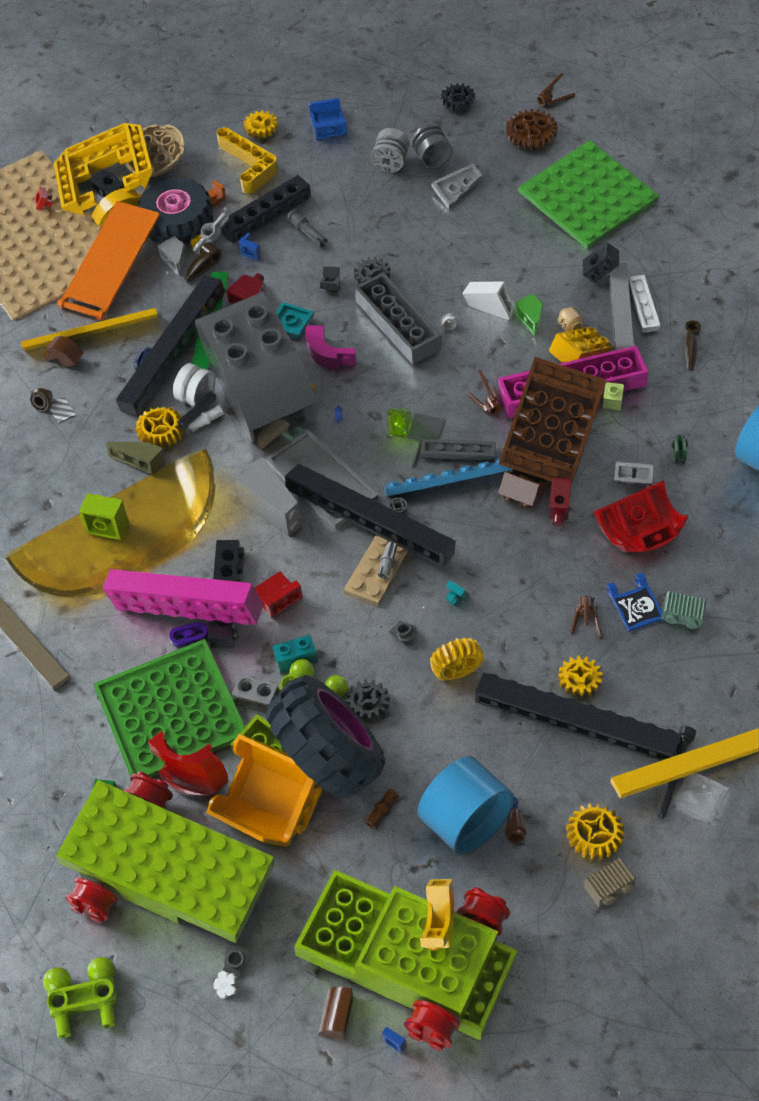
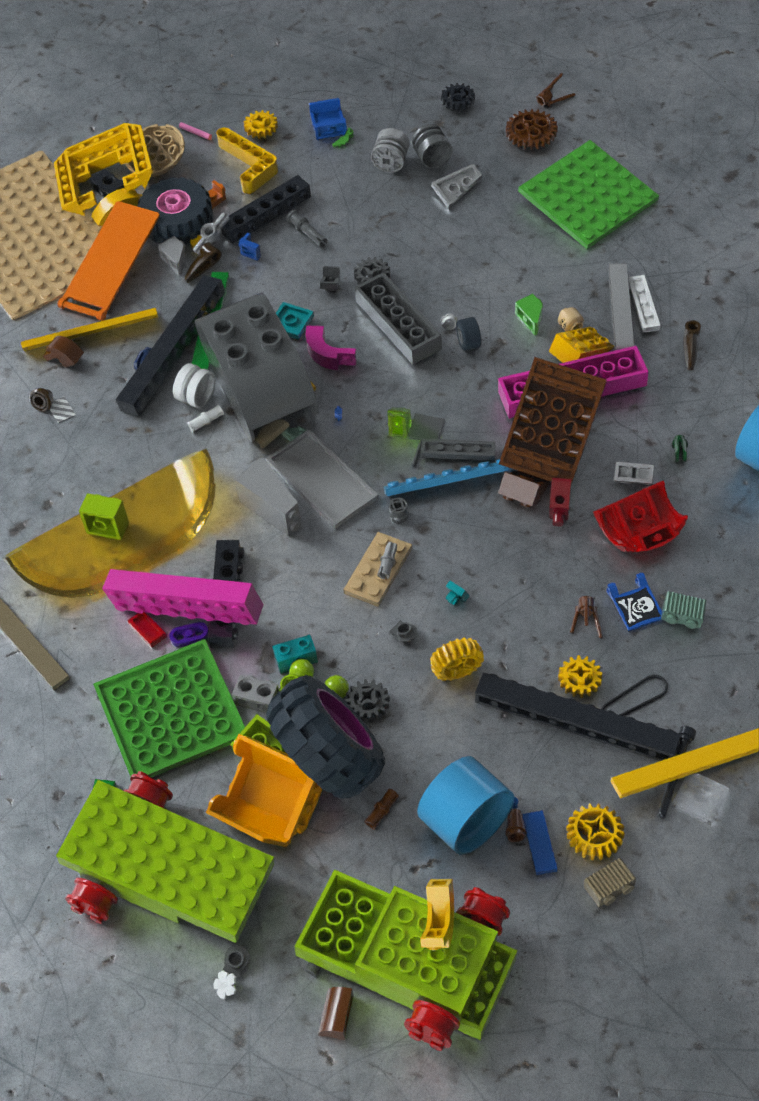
(43, 199): red tile -> none
(81, 996): lime piece -> none
(137, 454): olive slope -> none
(147, 629): none -> red tile
(158, 422): yellow gear -> none
(190, 775): red piece -> none
(193, 130): none -> bright pink piece
(196, 410): black axle -> none
(245, 288): dark red torso -> none
(278, 593): red bracket -> none
(344, 139): none -> bright green piece
(370, 515): black brick -> none
(394, 1040): blue tile -> none
(468, 333): none -> black wheel
(490, 298): white slope -> none
(492, 403): reddish brown plant -> none
(539, 843): none -> blue tile
(600, 262): black brick -> none
(613, 396): yellowish green bracket -> none
(634, 686): none -> black piece

